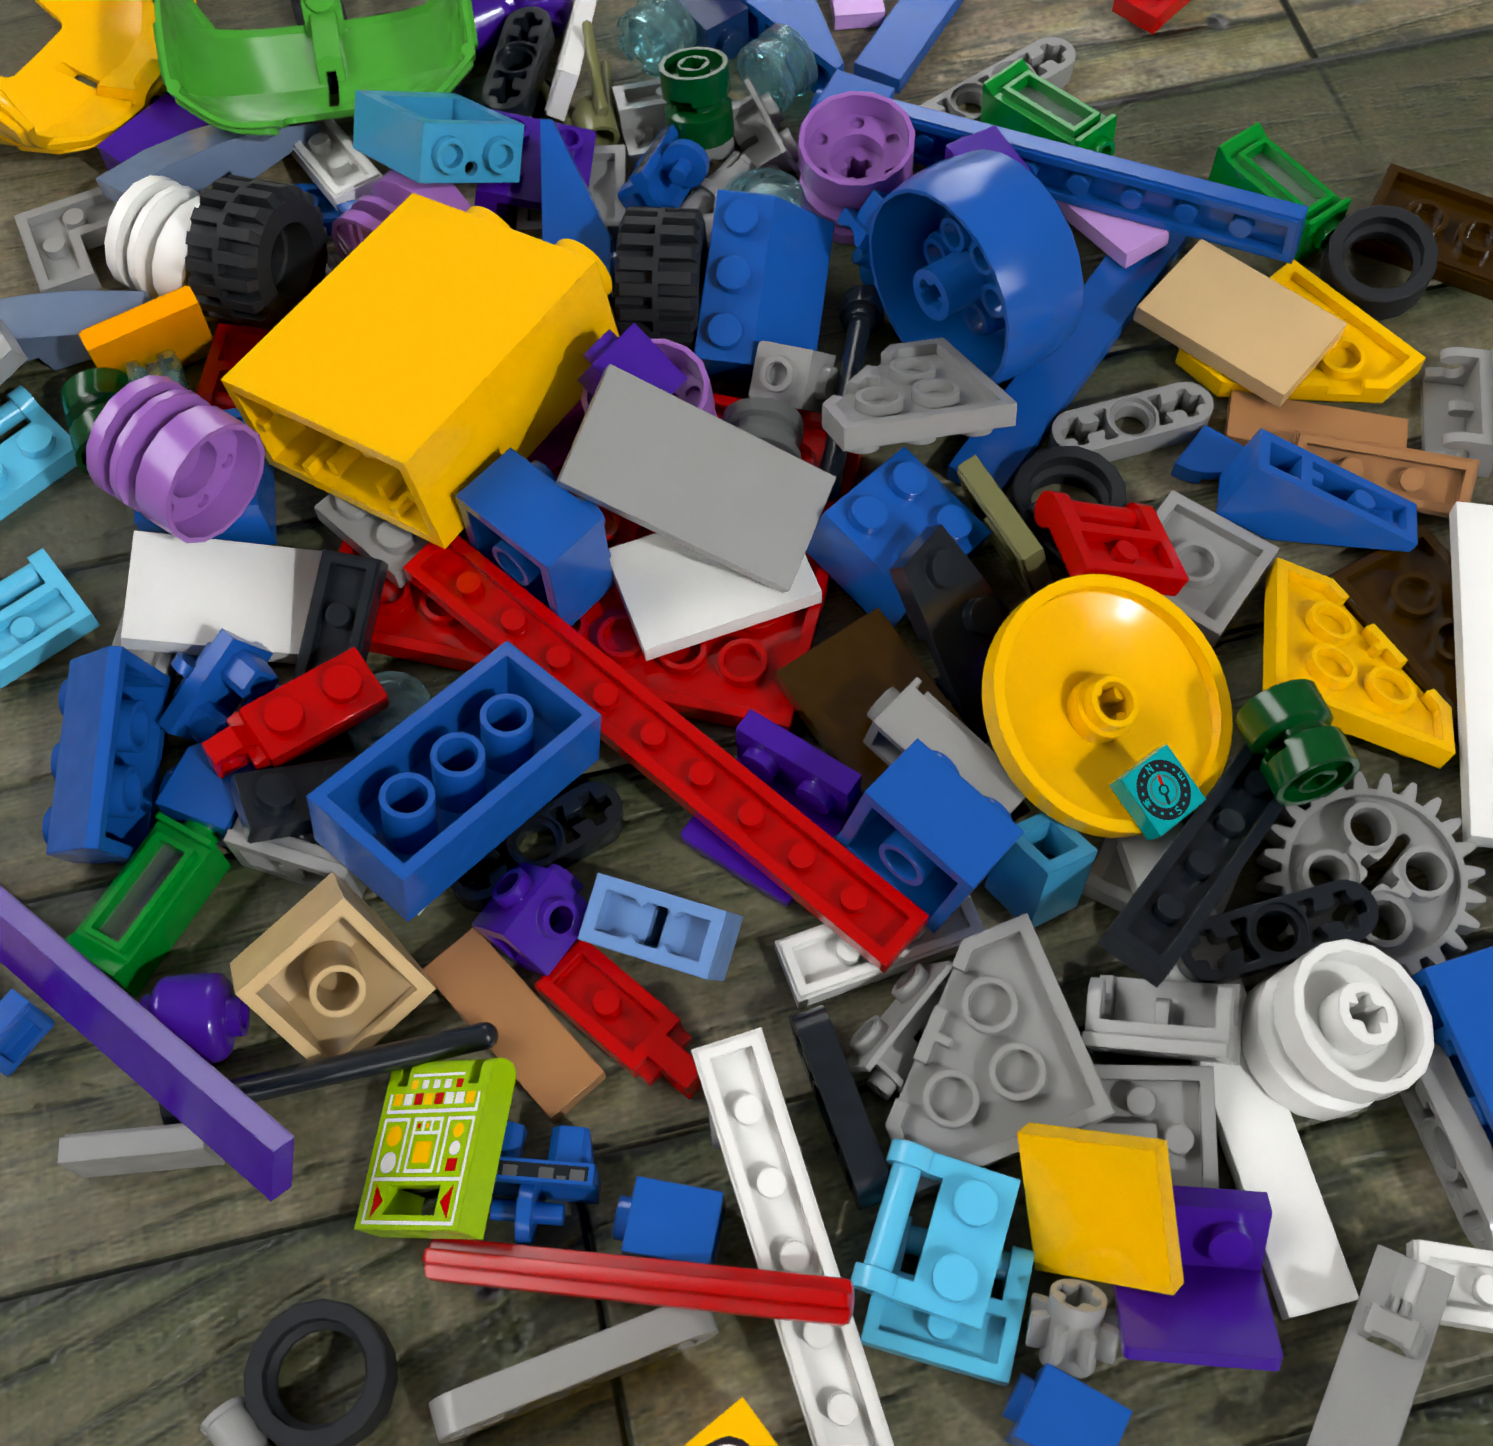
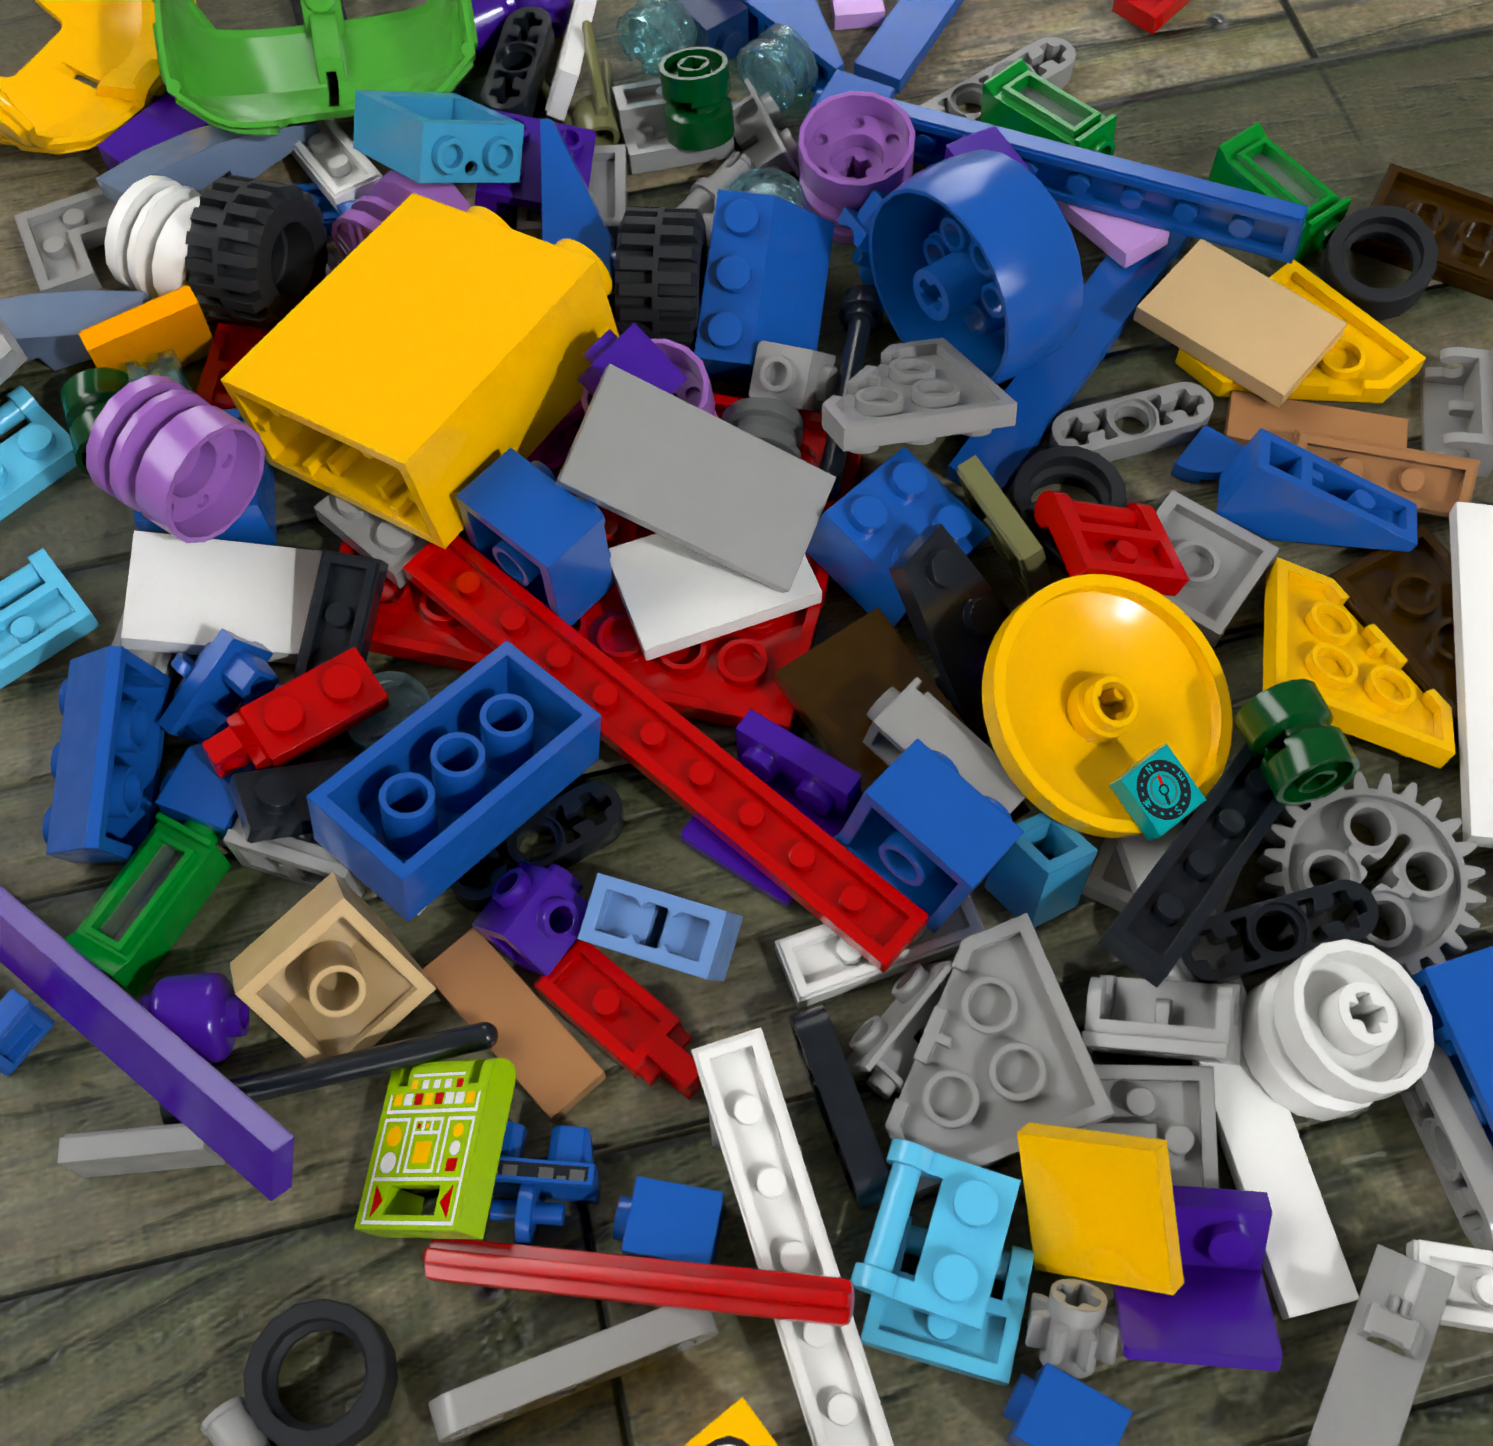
(665, 172): blue hips -> none

